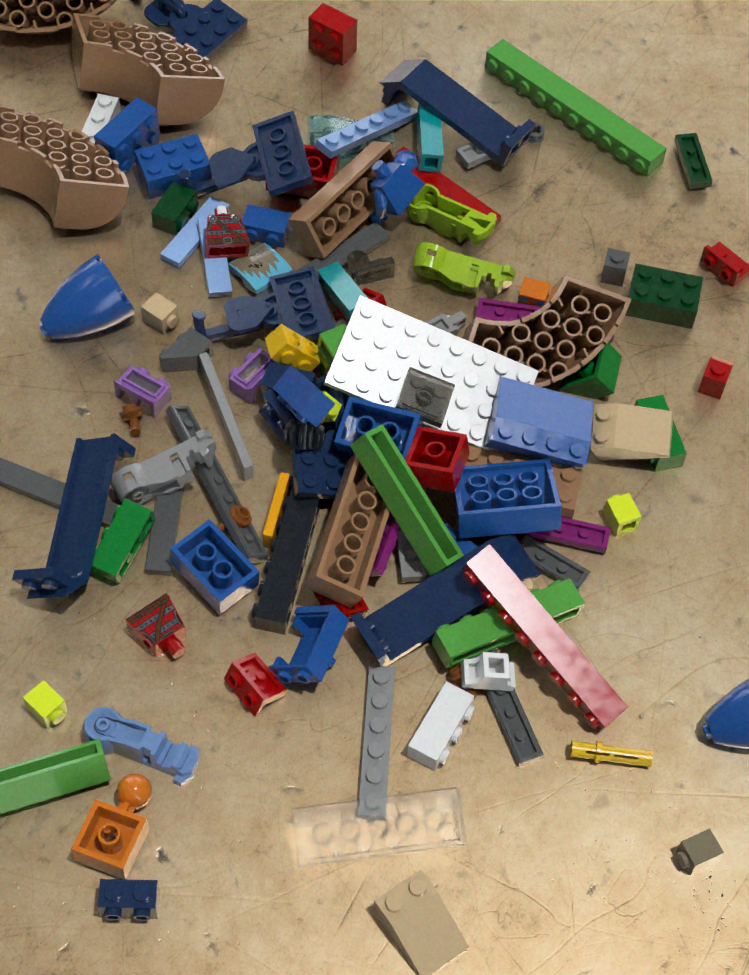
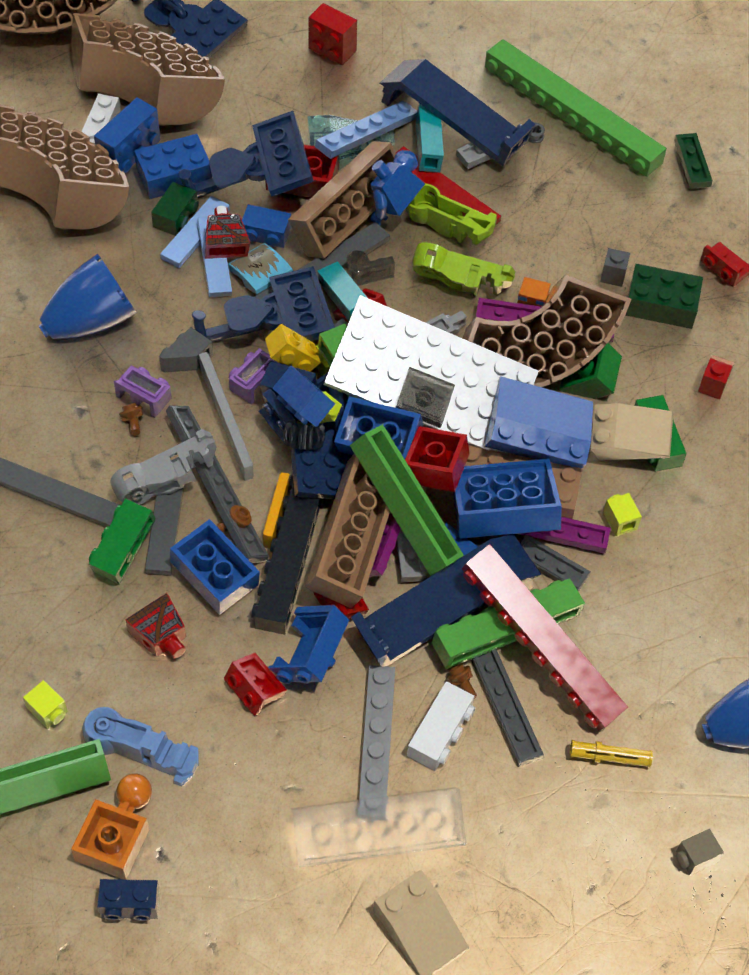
(78, 519): dark blue panel -> none
(160, 313): tan brick -> none
(488, 672): white brick -> none

